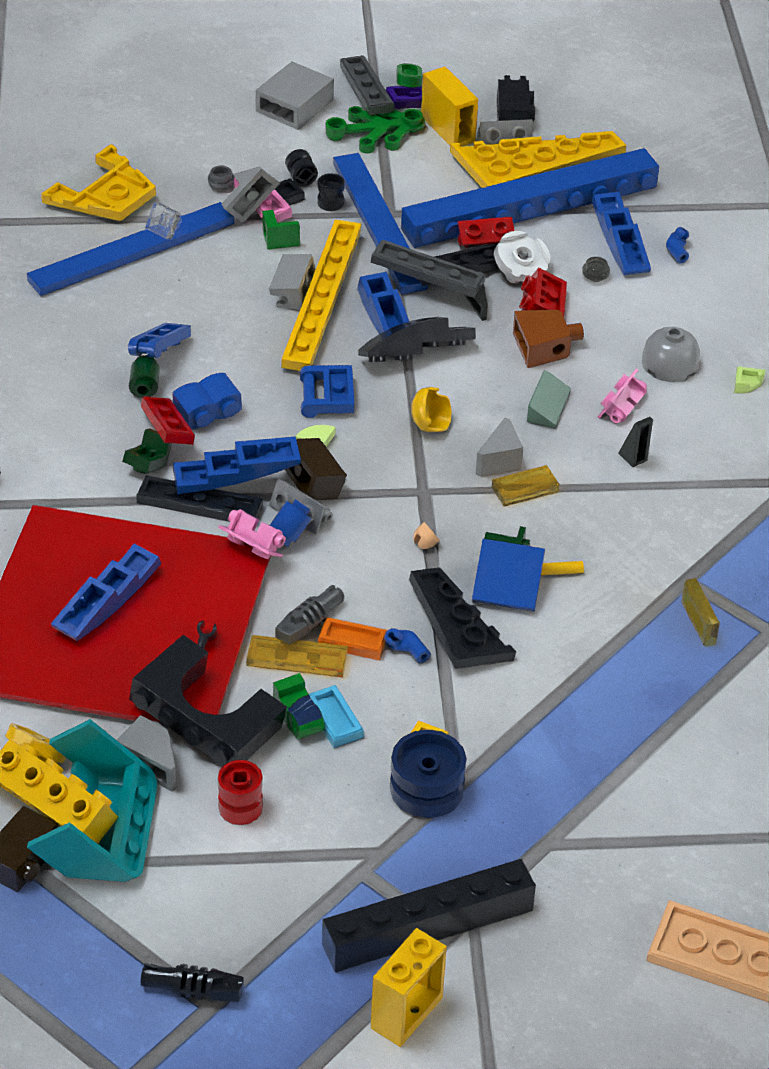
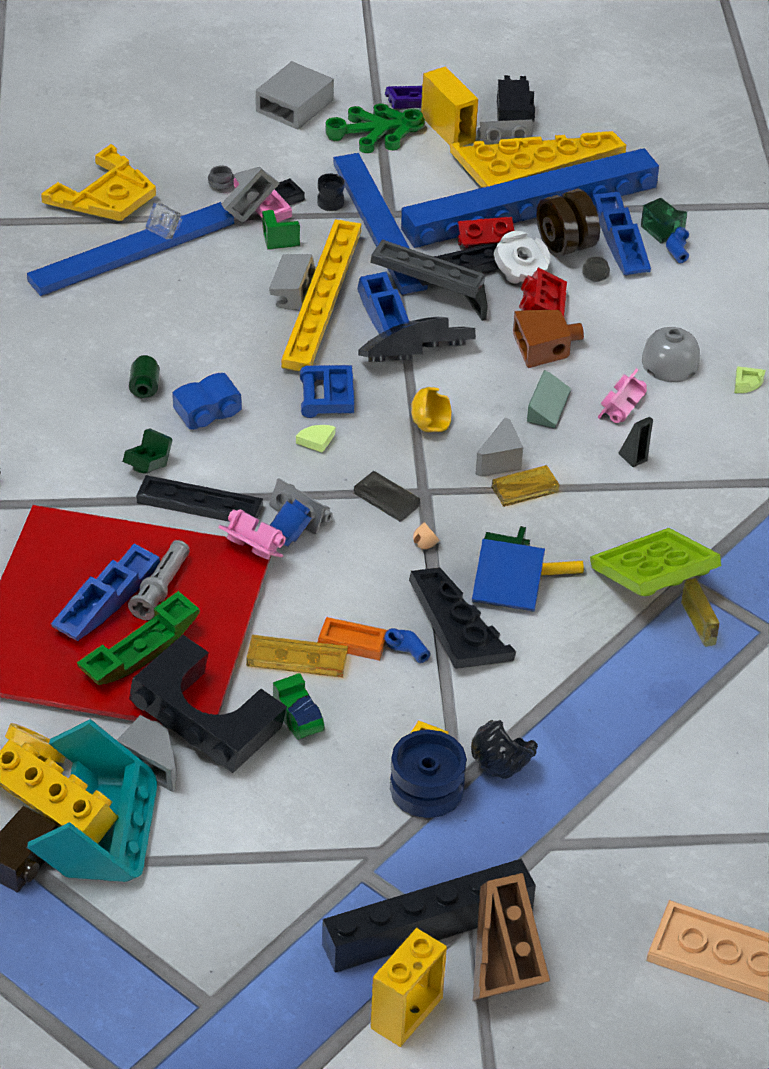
(142, 645): none -> green slope
(155, 588): none -> light grey pin
(158, 339): blue plate -> none
(167, 420): red tile -> none
(190, 981): black hinge -> none
(204, 638): black hand -> none
(231, 467): blue slope -> none
(240, 792): red wheel -> none
(301, 167): black wheel -> none
(308, 615): dark grey hinge -> none
(318, 471): dark brown brick -> none
(339, 720): medium azure tile -> none
(366, 85): dark grey tile -> none
(387, 496): none -> clear smoke tile
(409, 75): green tile -> none
(498, 752): none -> black hair
(507, 940): none -> medium nougat wedge
(568, 222): none -> dark brown wheel
(655, 561): none -> lime plate
(662, 219): none -> clear green window

